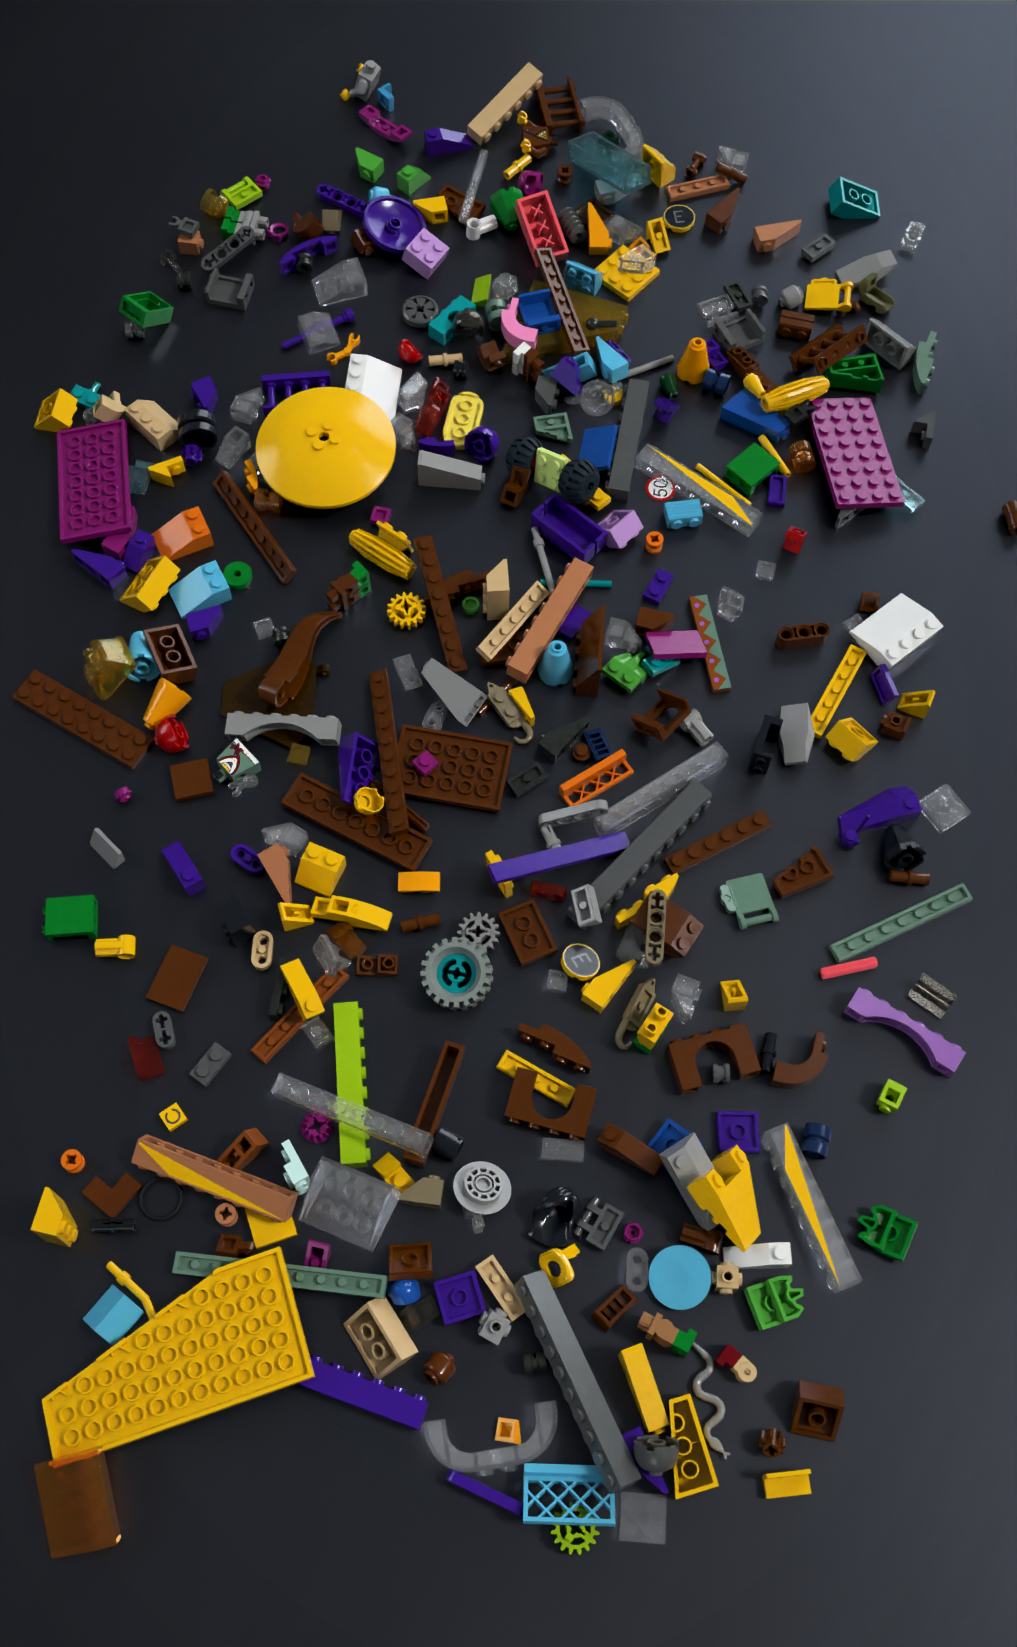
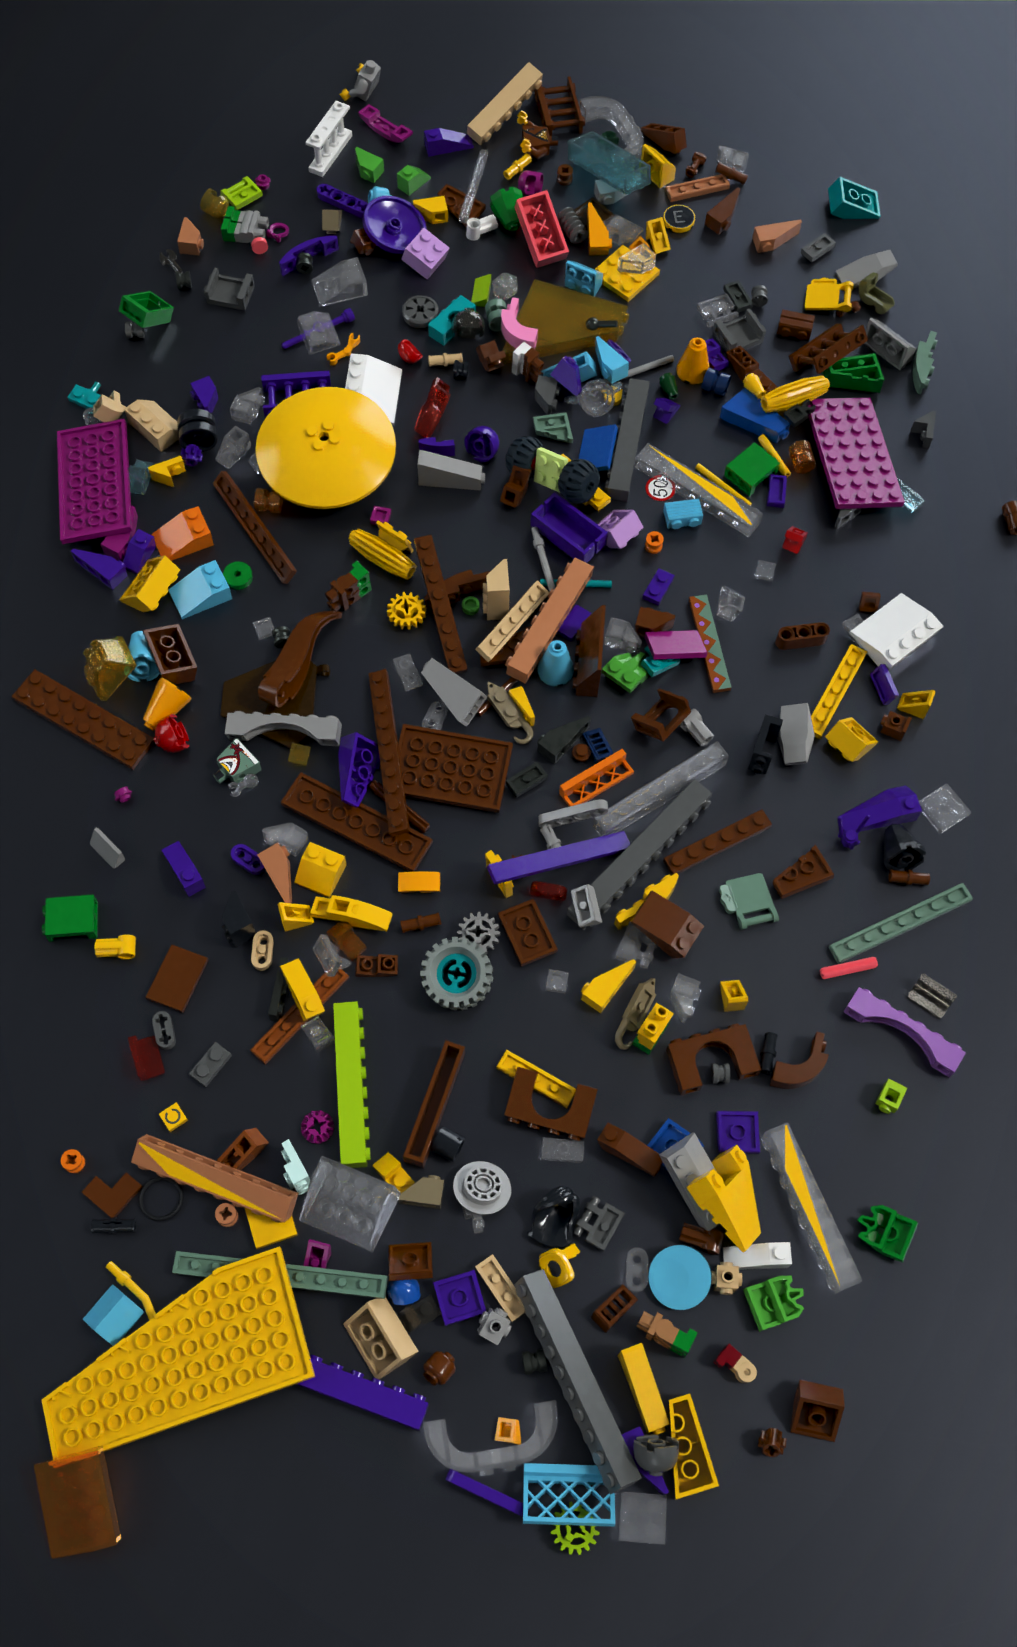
(54, 1221): yellow slope -> none
(56, 412): yellow slope -> none
(185, 227): dark grey plate -> none
(191, 779): reddish brown tile -> none
(204, 622): dark purple slope -> none
(230, 252): dark grey beam -> none
(233, 1245): reddish brown plate -> none
(251, 476): light orange slope -> none
(259, 245): none -> coral tile
(307, 226): reddish brown brick -> none
(334, 145): none -> white fence
(352, 1115): clear brick -> none
(368, 801): yellow hair -> none
(385, 97): dark azure bracket -> none
(404, 431): clear slope -> none
(412, 393): clear slope -> none
(425, 763): magenta plate -> none
(462, 416): light yellow tile -> none
(538, 311): blue panel -> none
(561, 301): reddish brown plate -> none
(563, 1048): reddish brown slope -> none
(580, 962): tile -> none
(627, 1232): magenta plate -> none
(652, 927): dark tan beam -> none
(667, 137): none -> reddish brown slope
(713, 1442): light grey animal -> none
(786, 1484): yellow panel -> none
(791, 297): light grey head -> none
(816, 1138): dark blue wheel -> none
(912, 236): clear slope -> none

